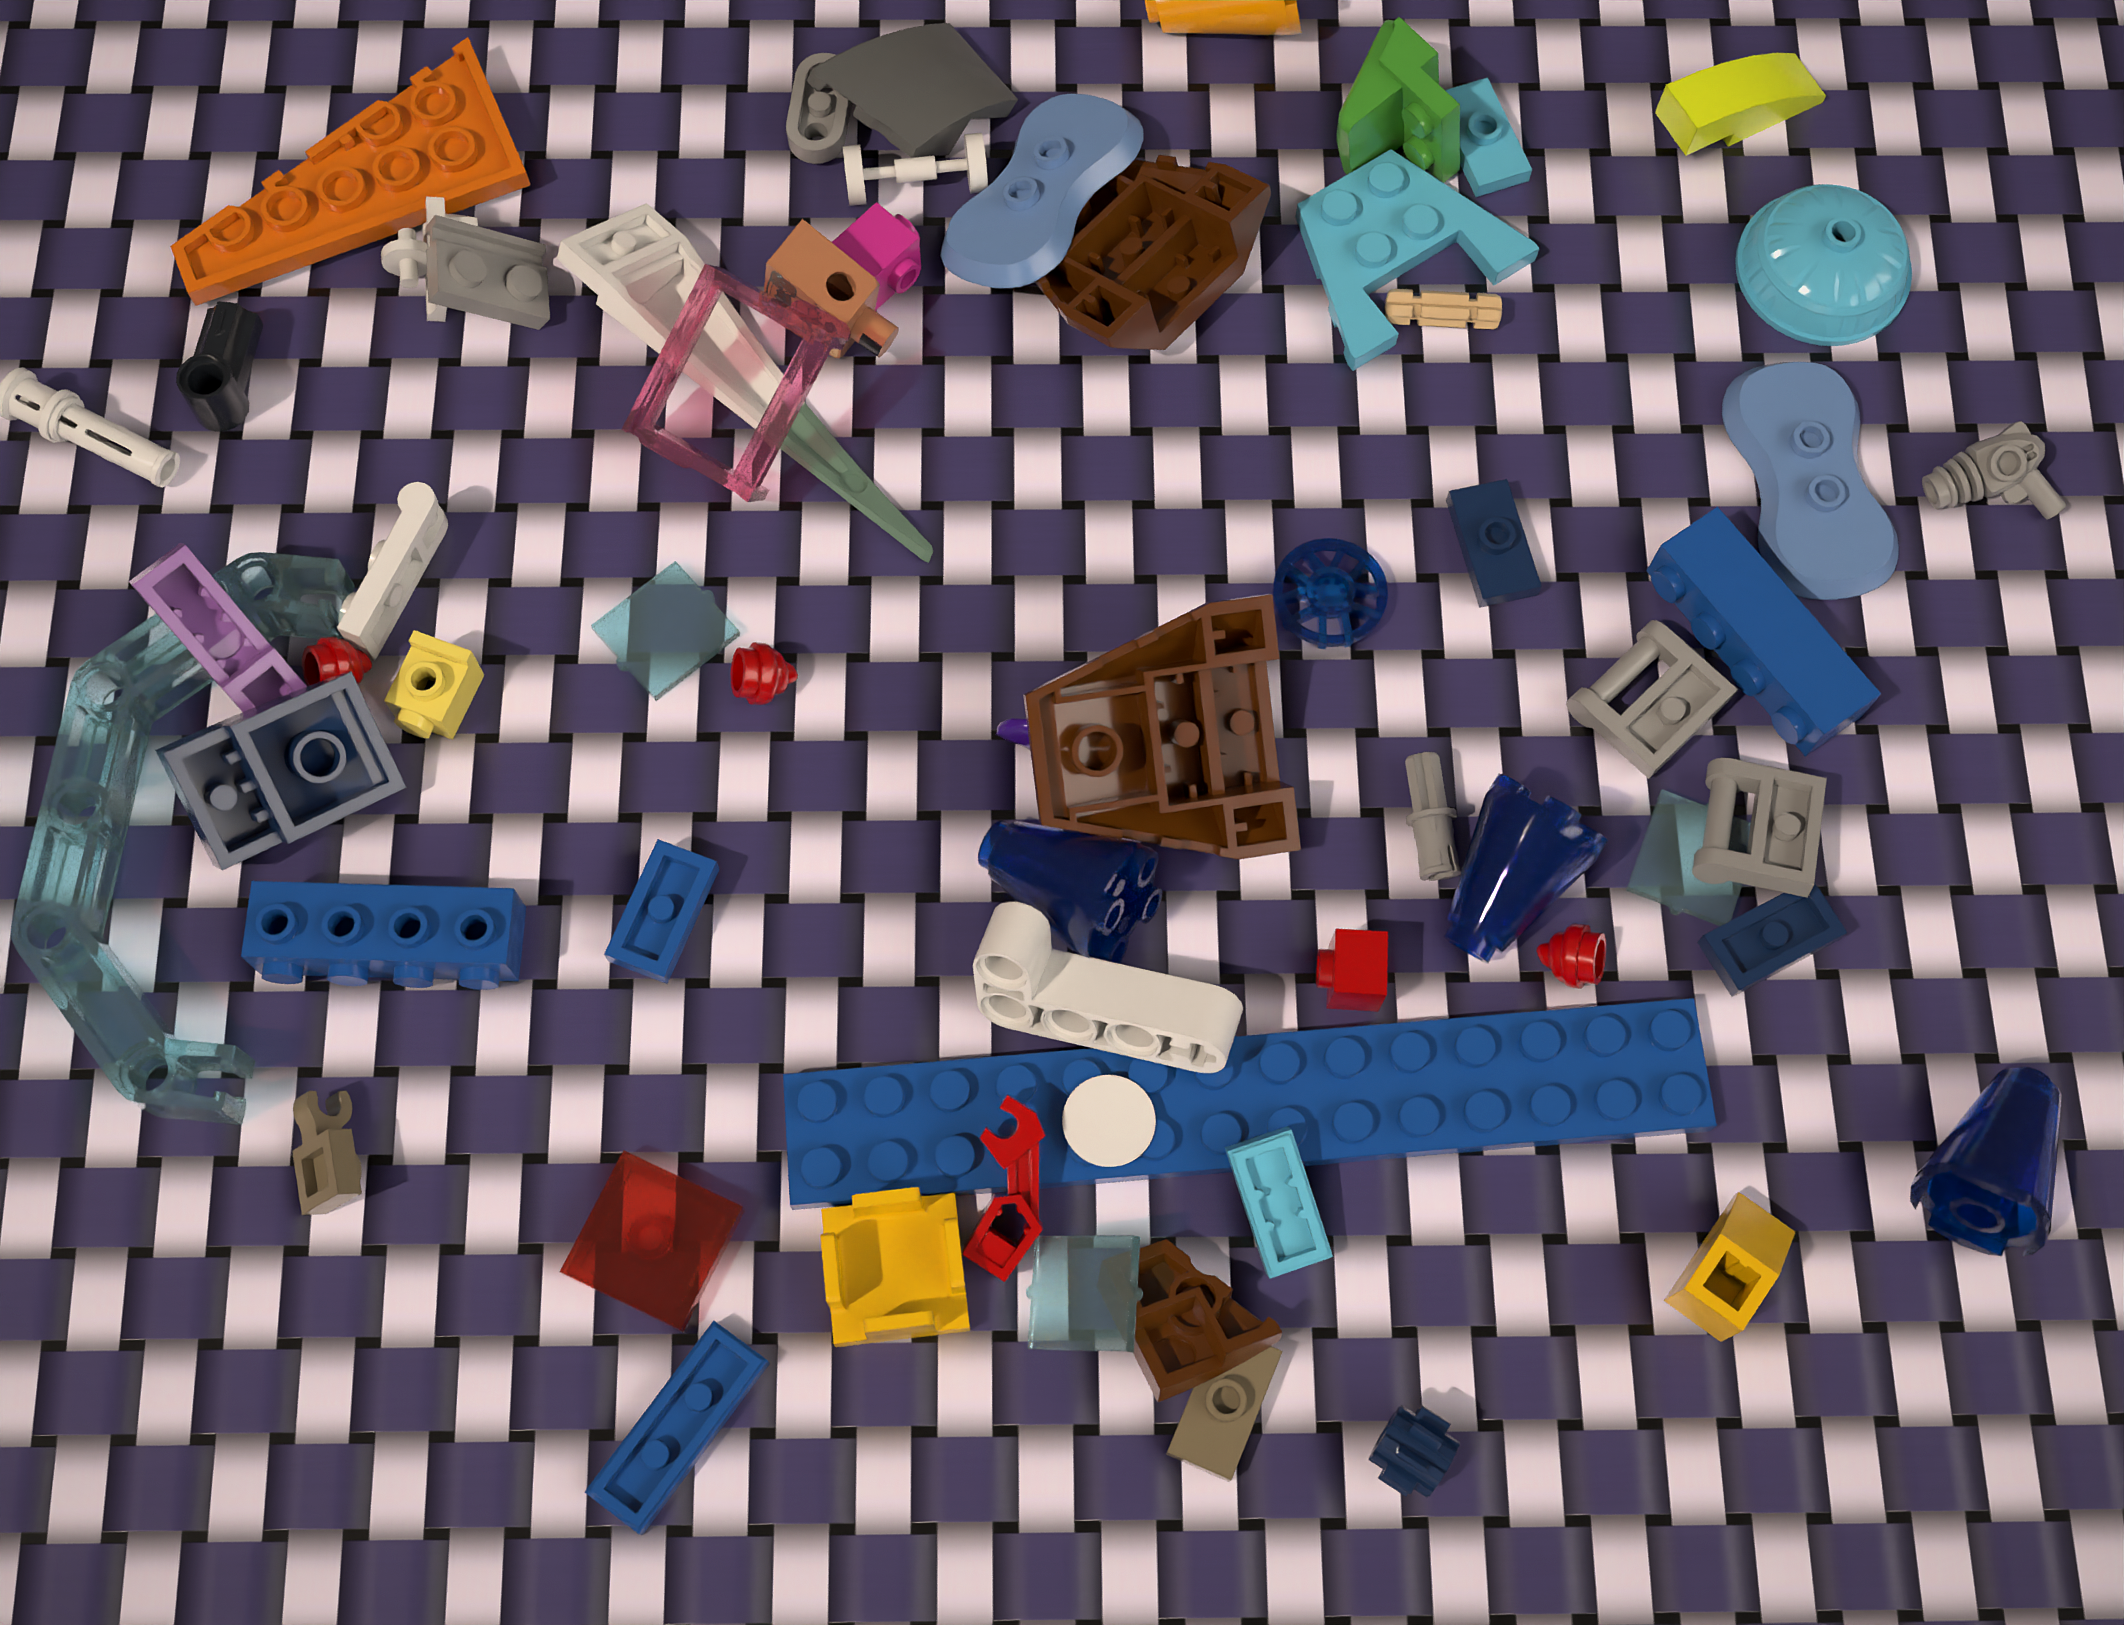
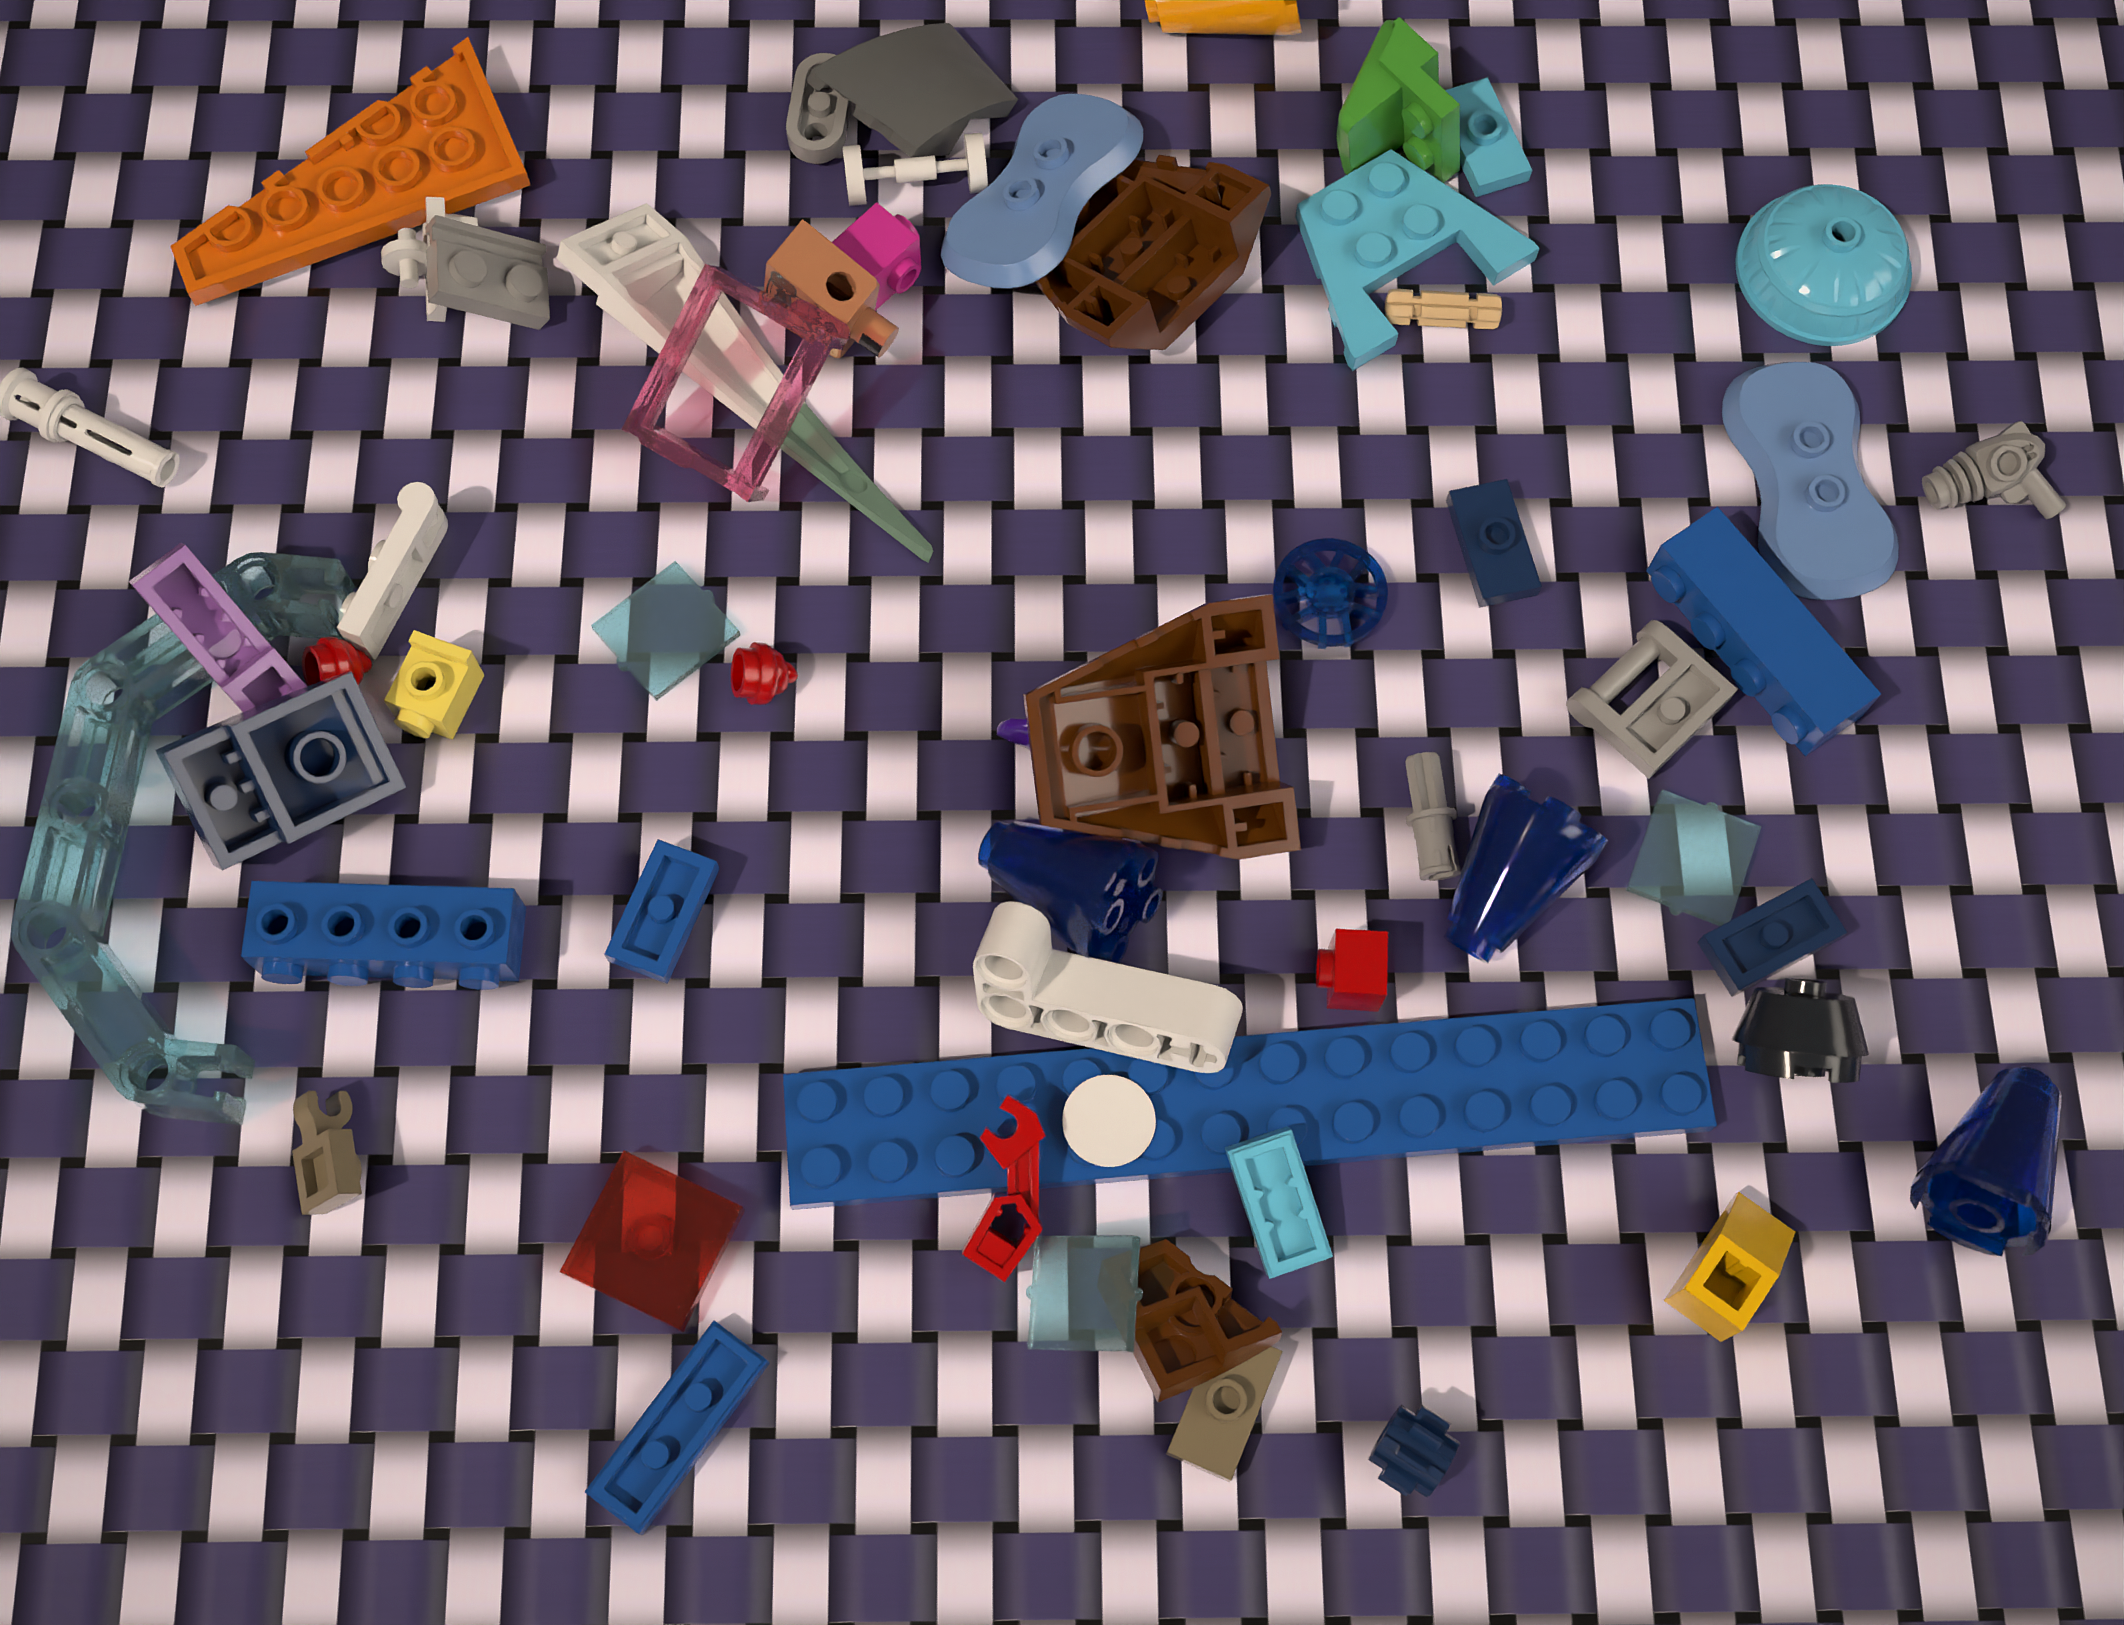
(221, 364): black piece -> none
(893, 1267): yellow panel -> none
(1575, 955): red plate -> none
(1736, 99): neon yellow slope -> none
(1782, 827): light grey plate -> none
(1801, 1033): none -> black cone

